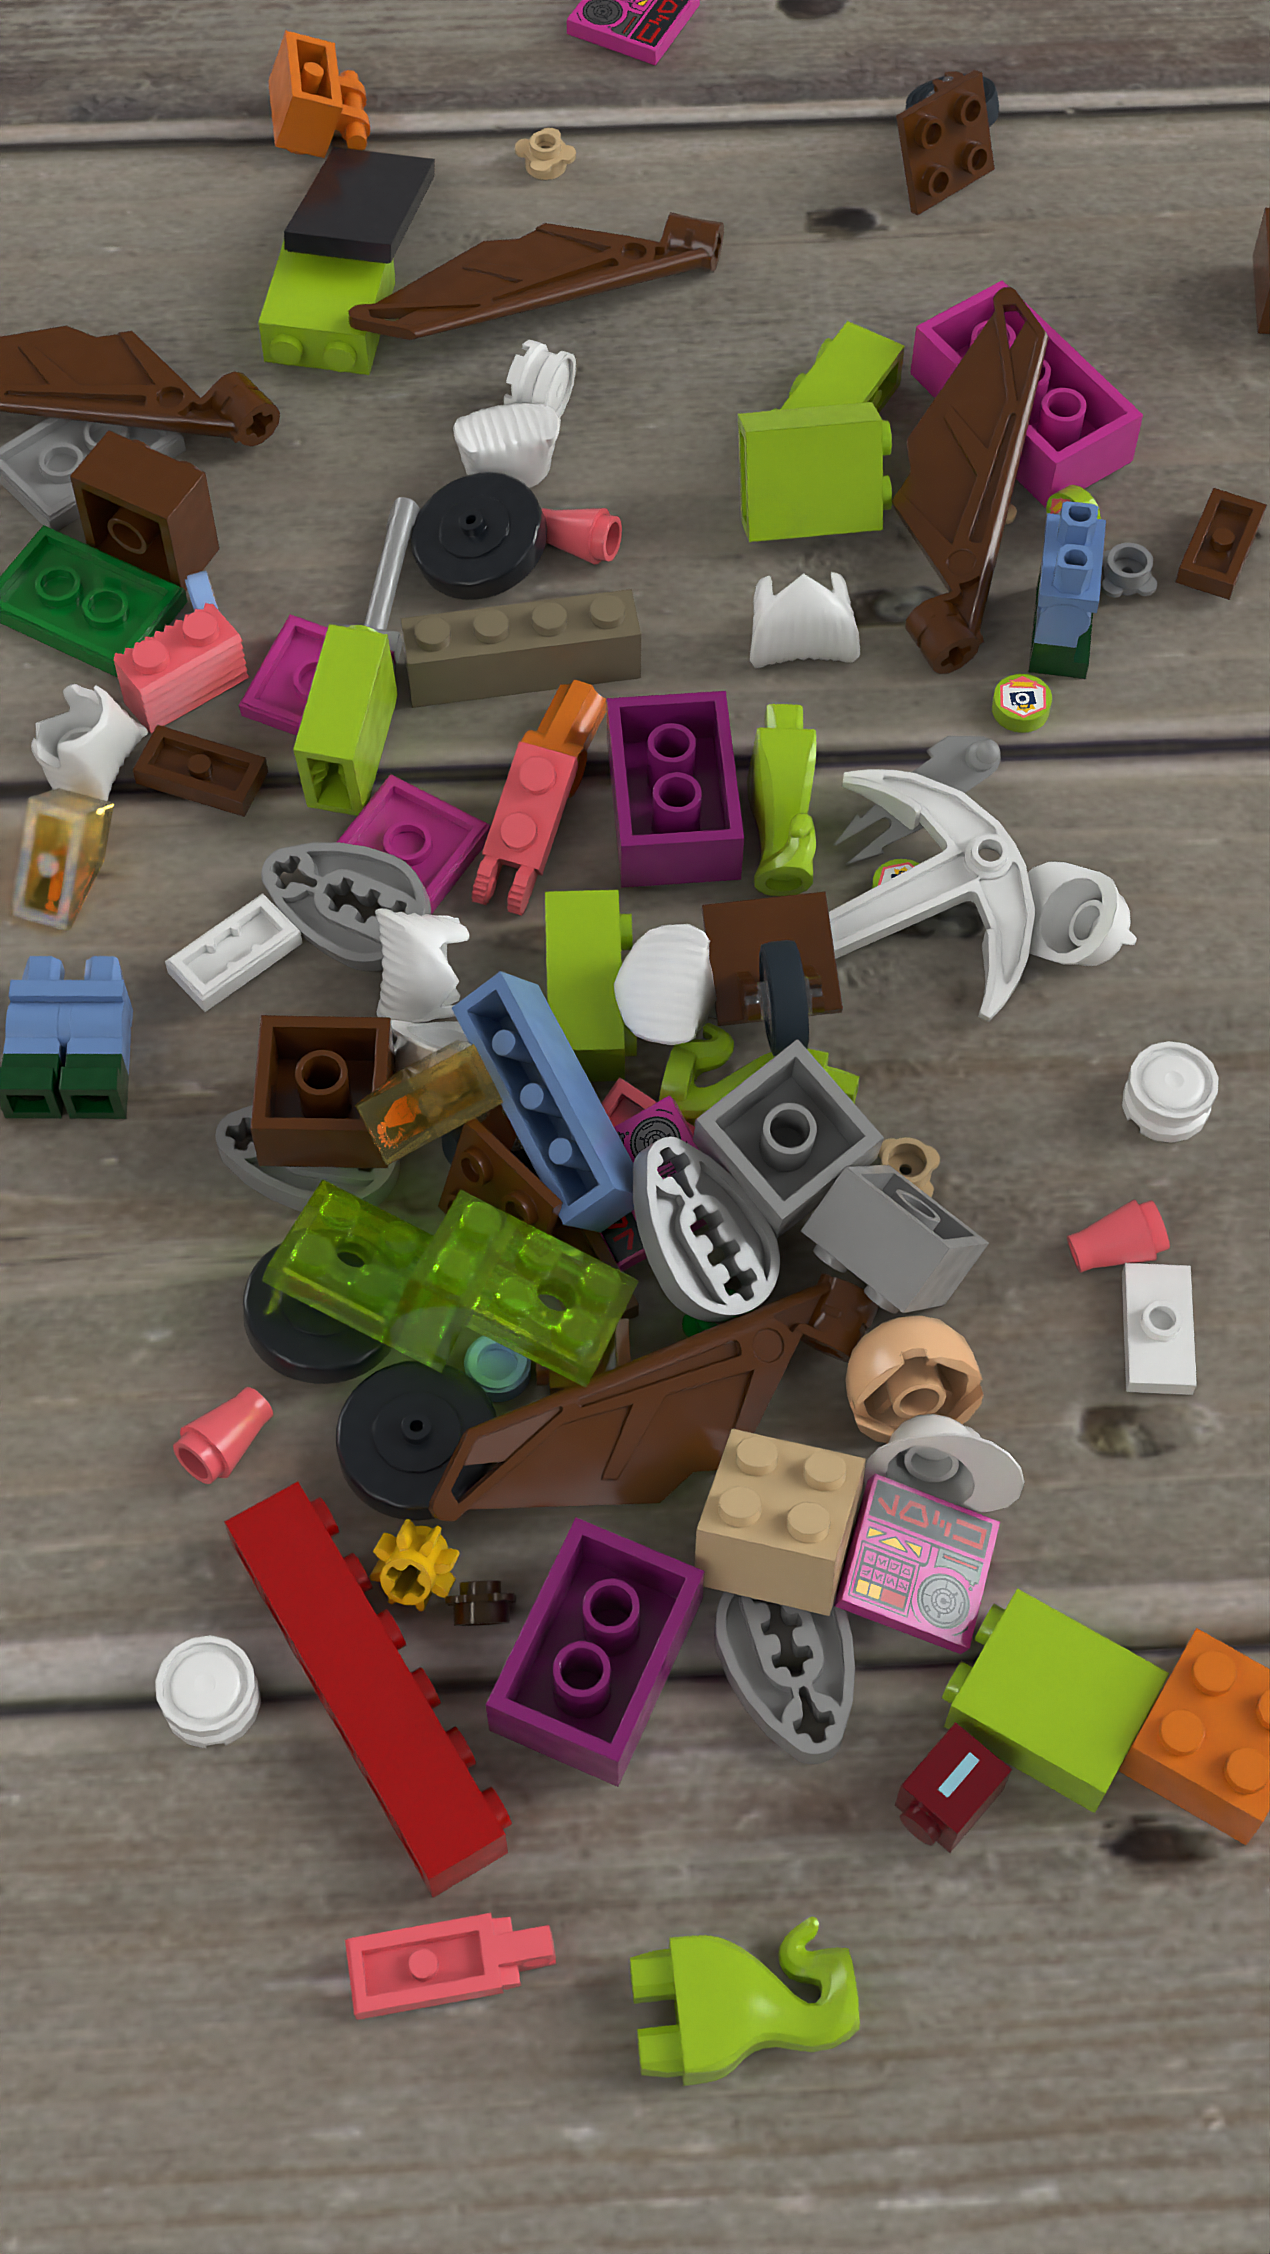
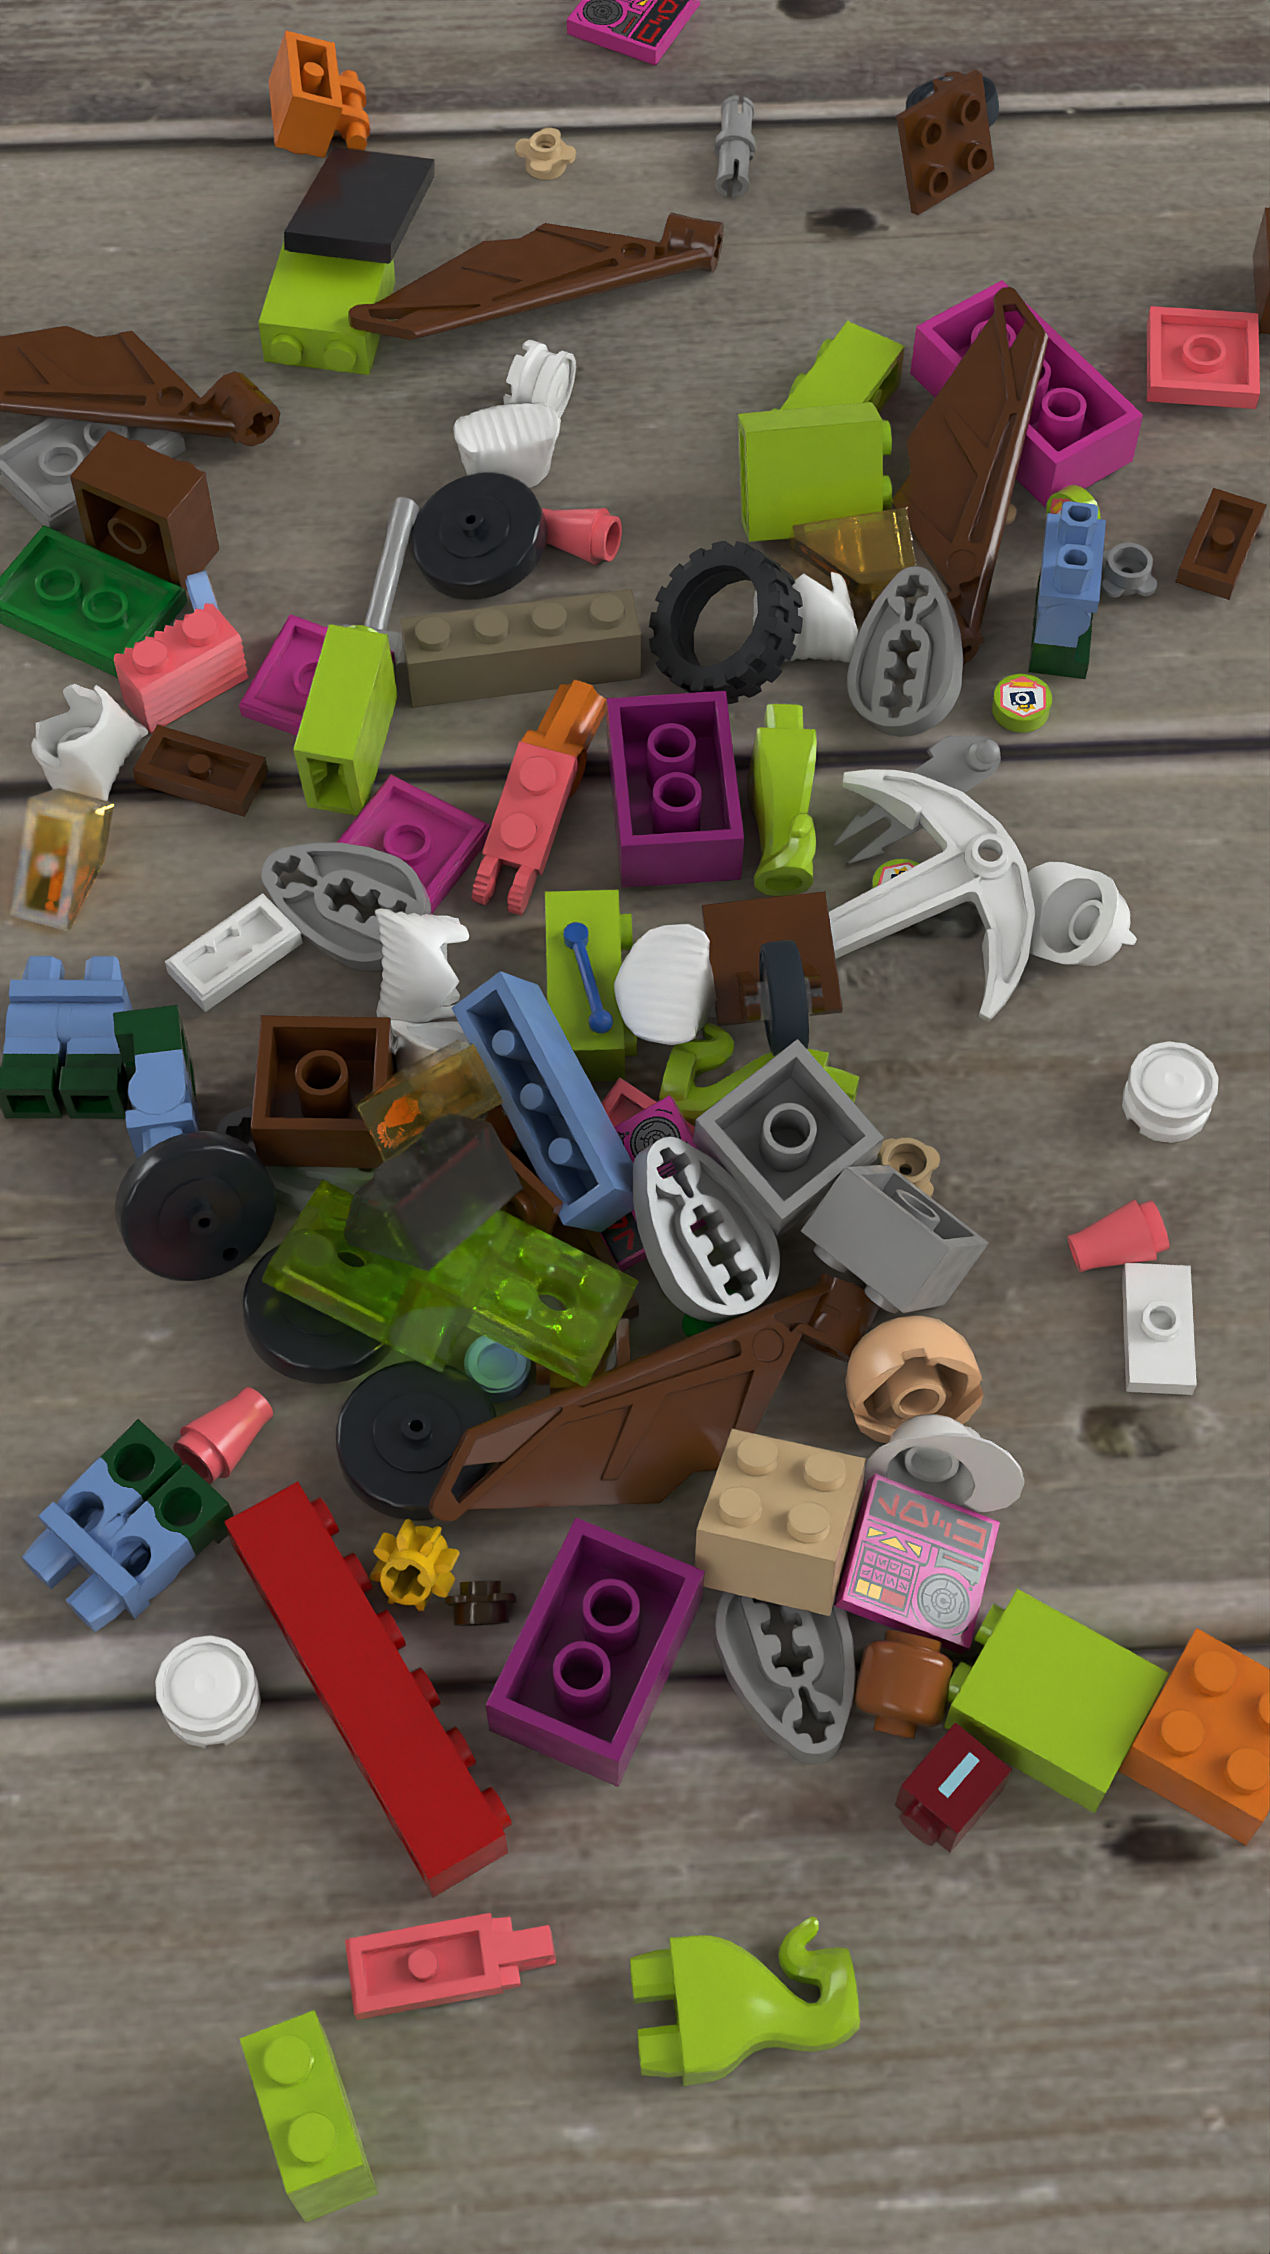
(128, 1526): none -> medium blue hips
(158, 1075): none -> medium blue hips
(195, 1206): none -> black wheel
(308, 2116): none -> lime brick
(433, 1193): none -> clear smoke slope
(577, 938): none -> blue hinge
(687, 596): none -> black tyre
(734, 146): none -> light grey pin
(860, 548): none -> clear yellow slope
(904, 1683): none -> dark orange head
(936, 665): none -> light grey piece
(1203, 357): none -> coral plate

